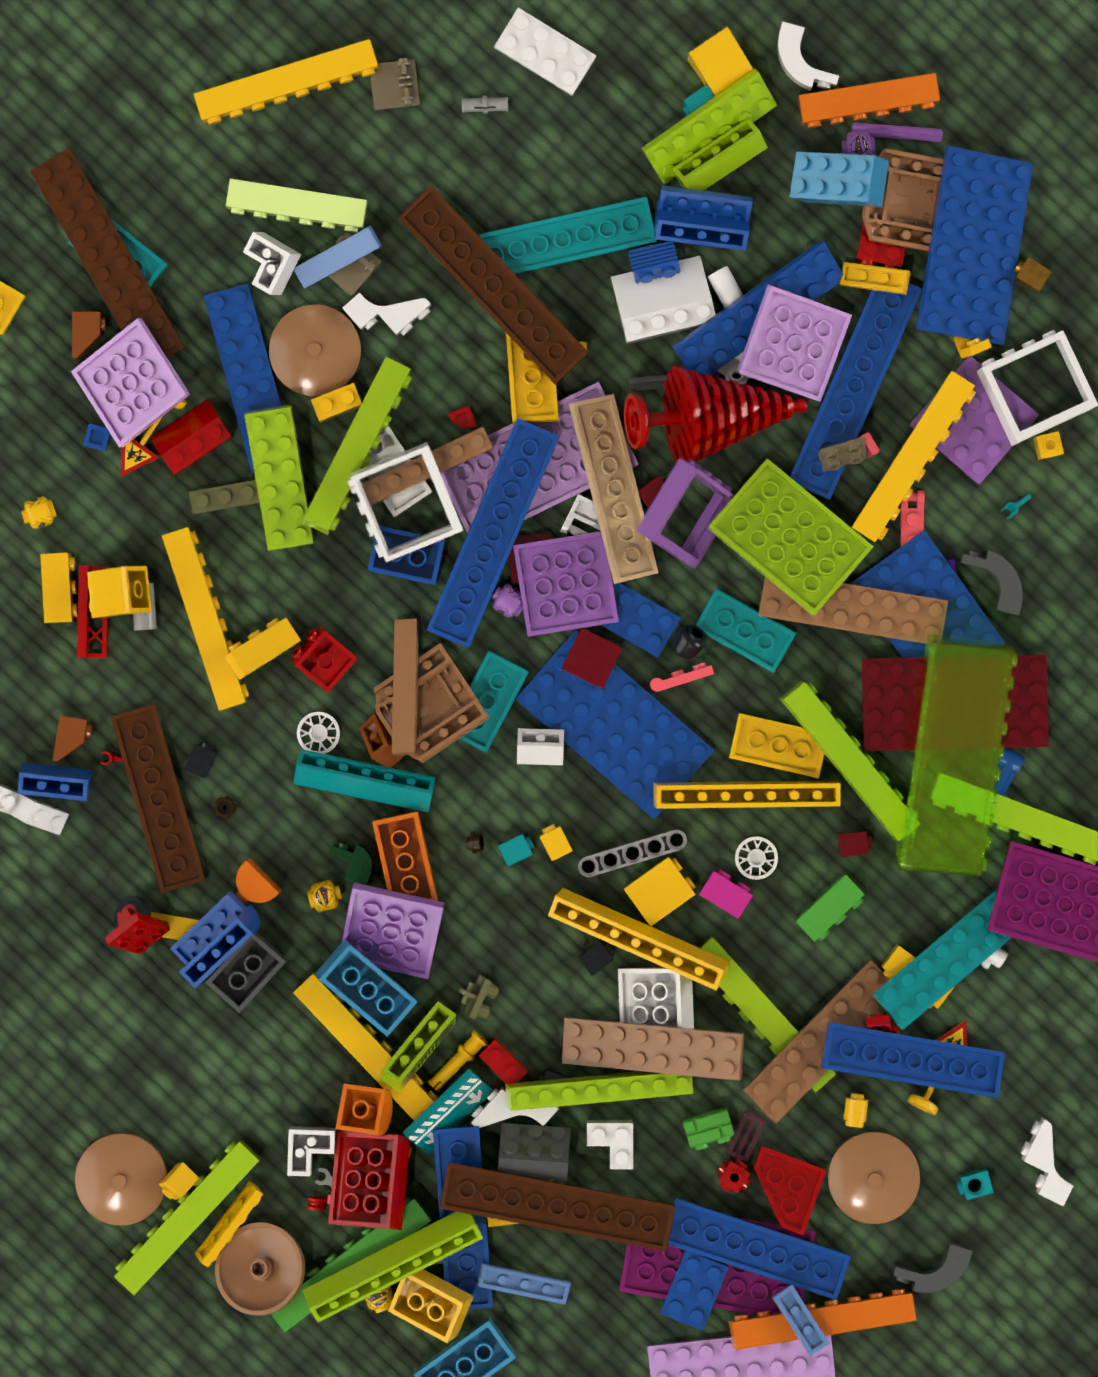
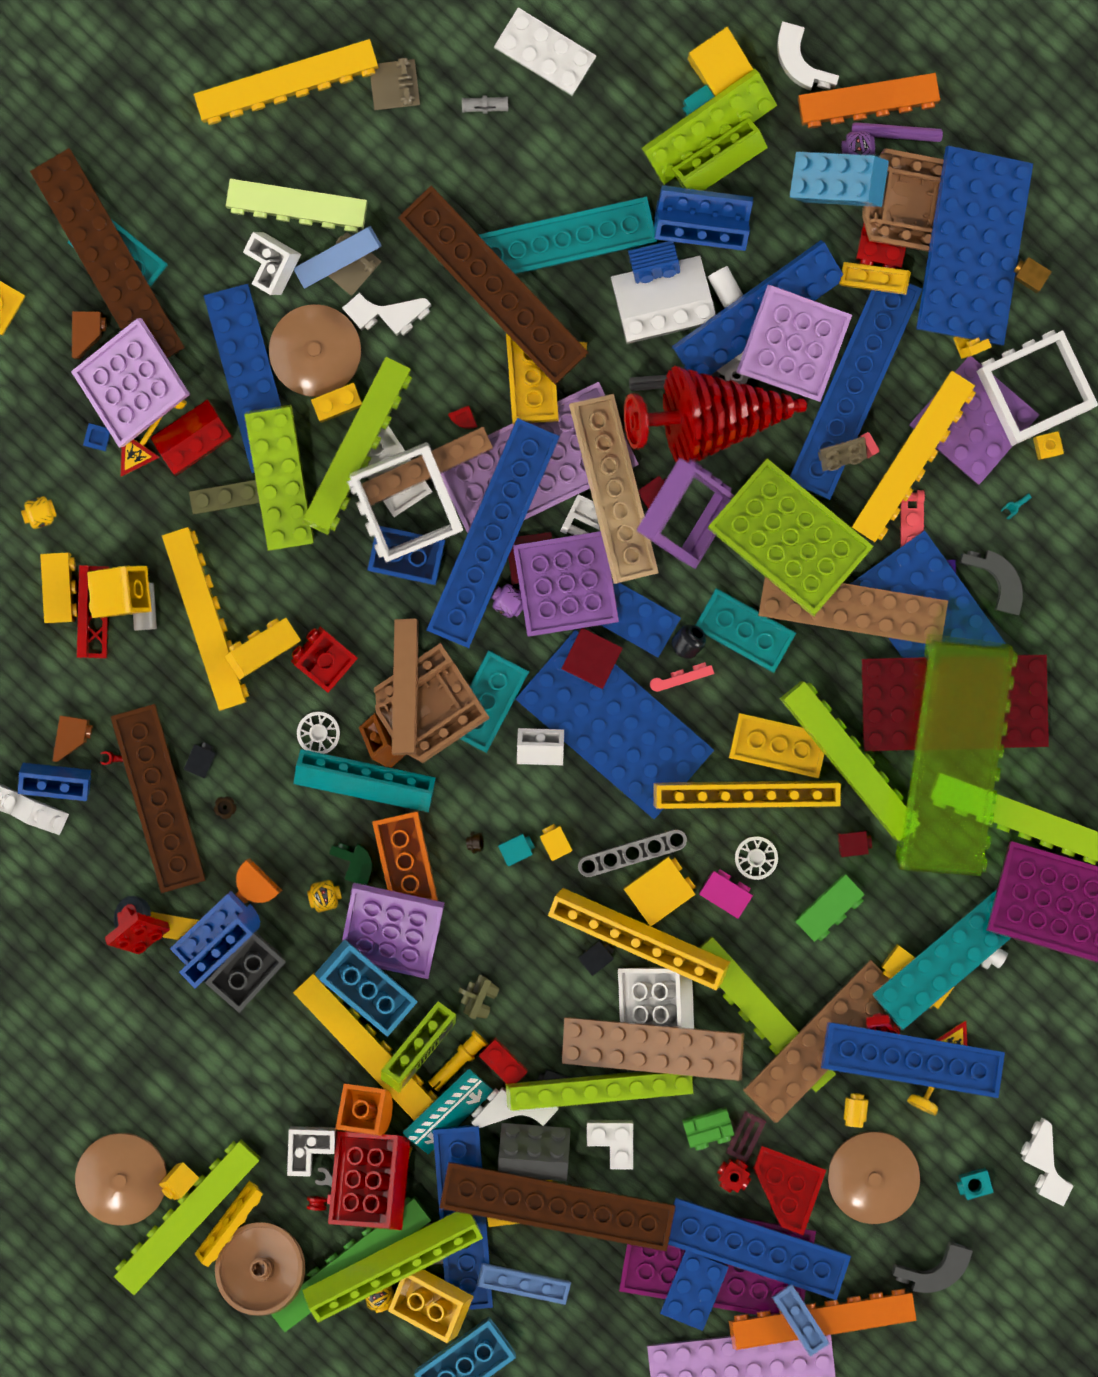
(1010, 766): blue piece -> none

